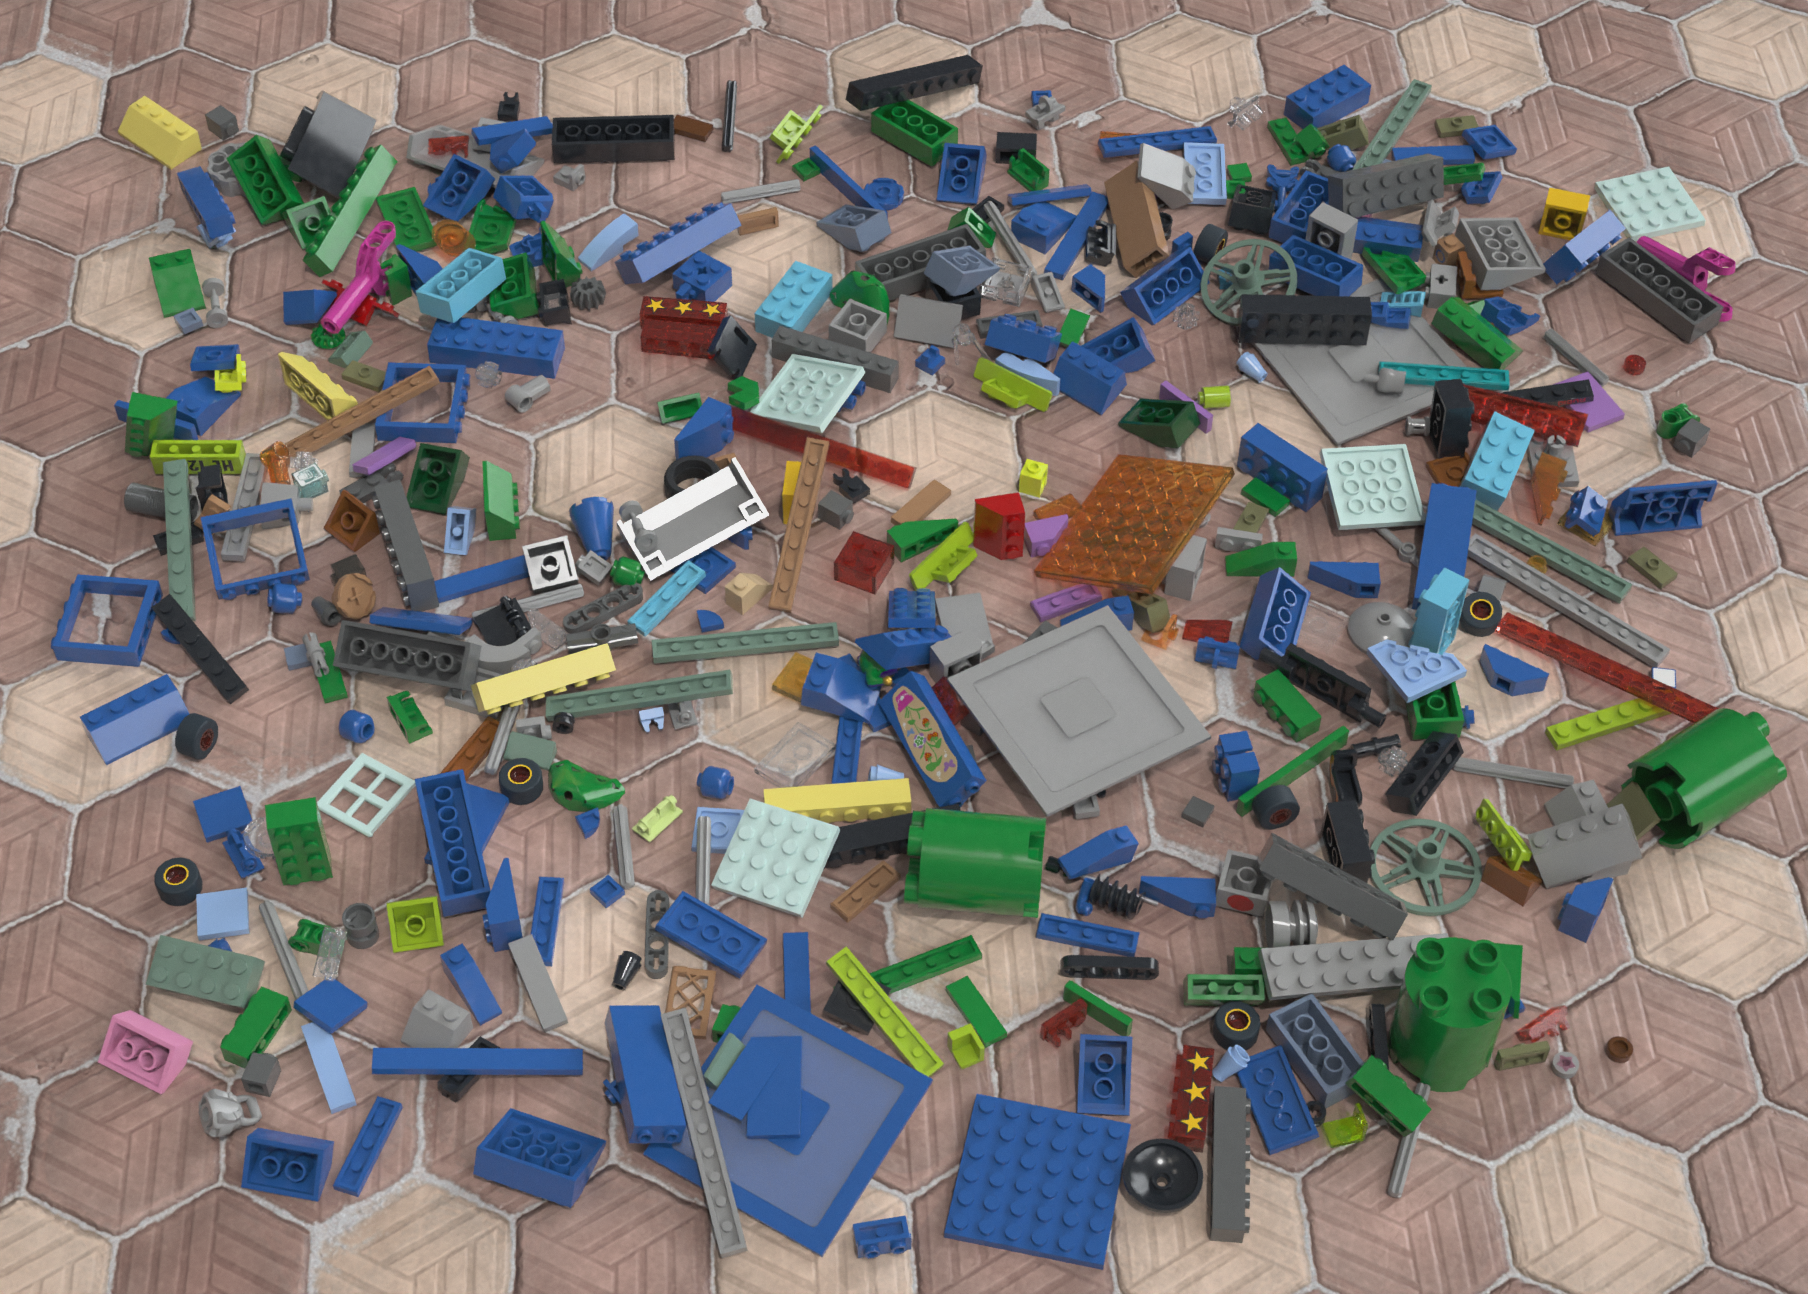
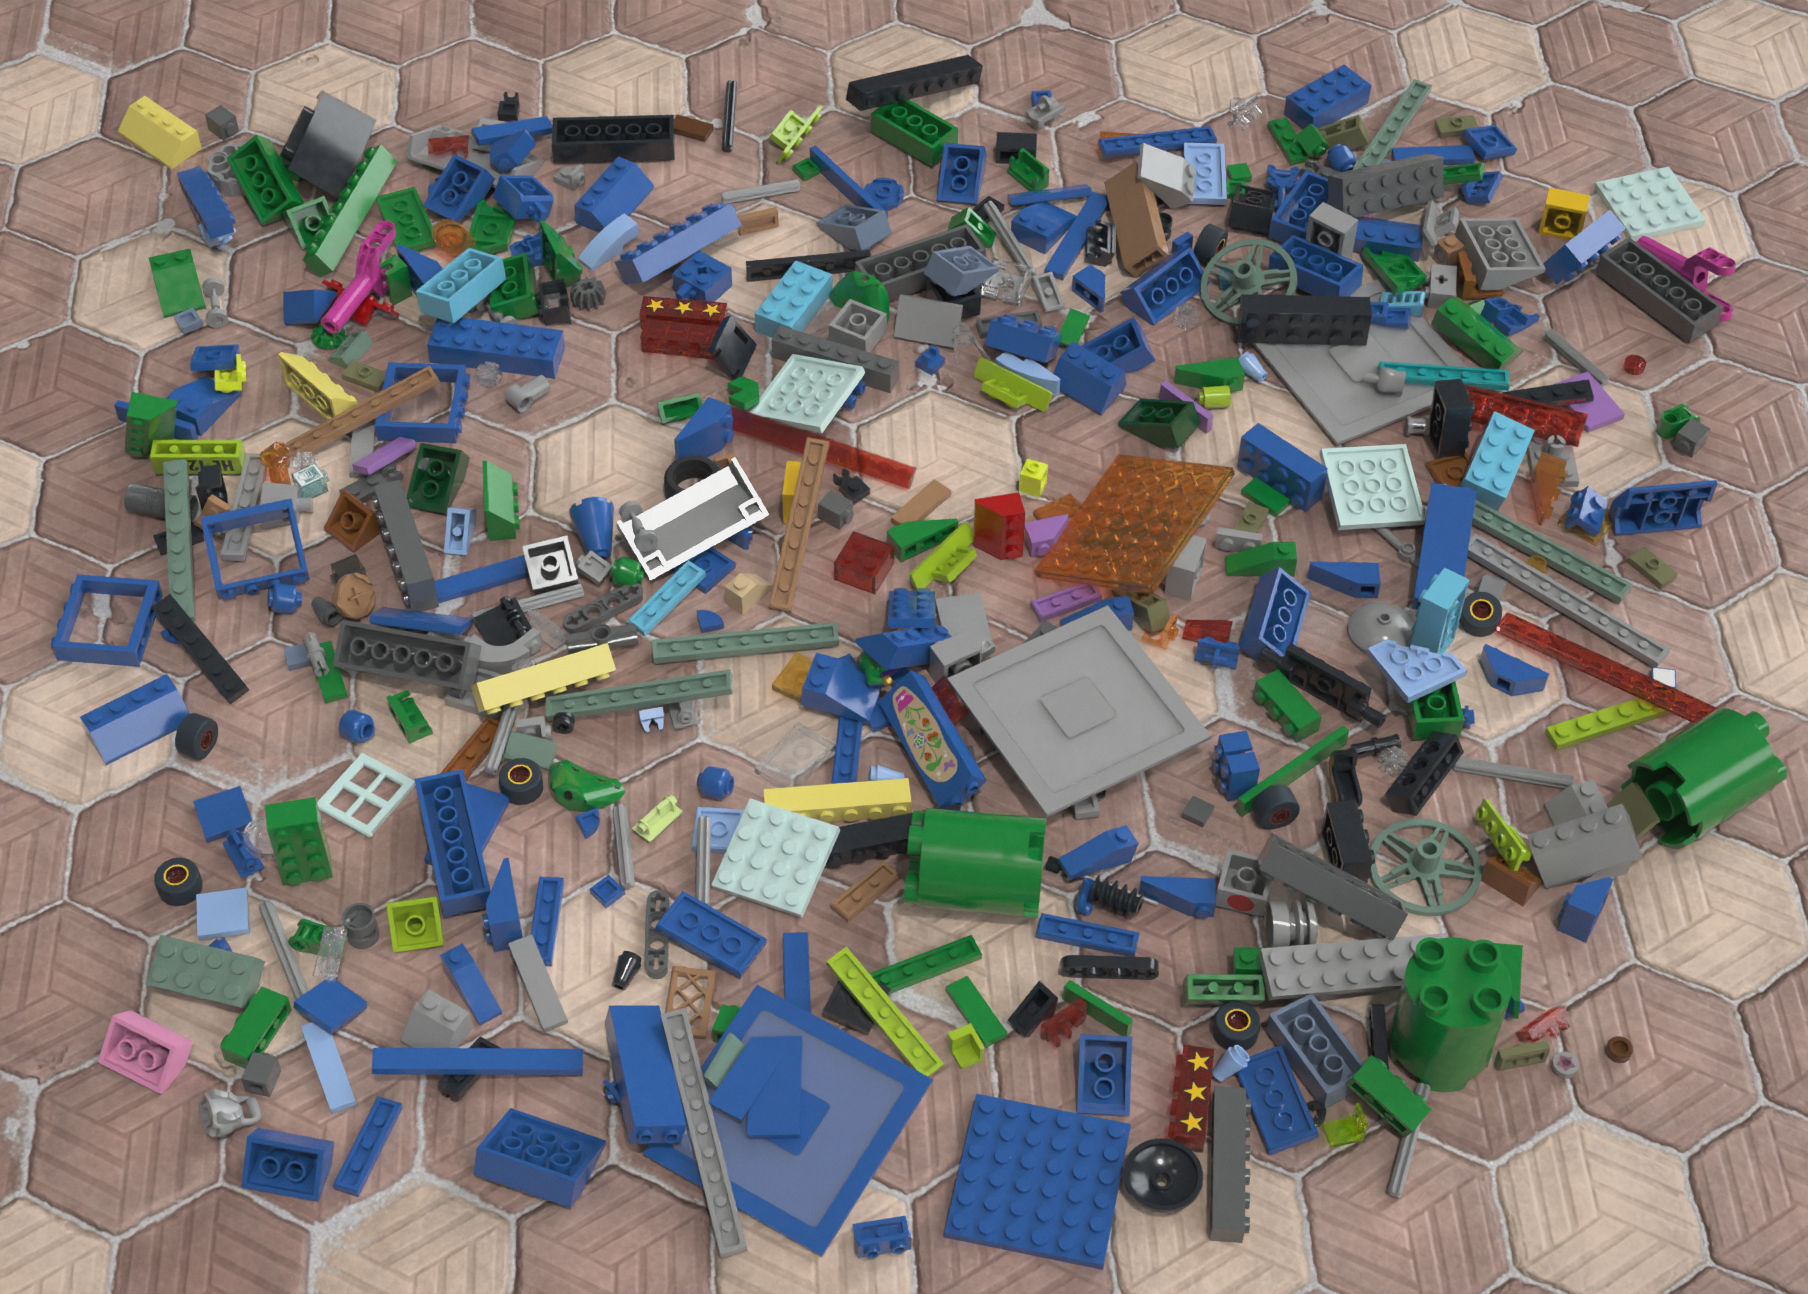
(613, 194): none -> blue slope
(776, 268): none -> black plate
(1035, 1007): none -> black slope
(1211, 373): none -> green slope

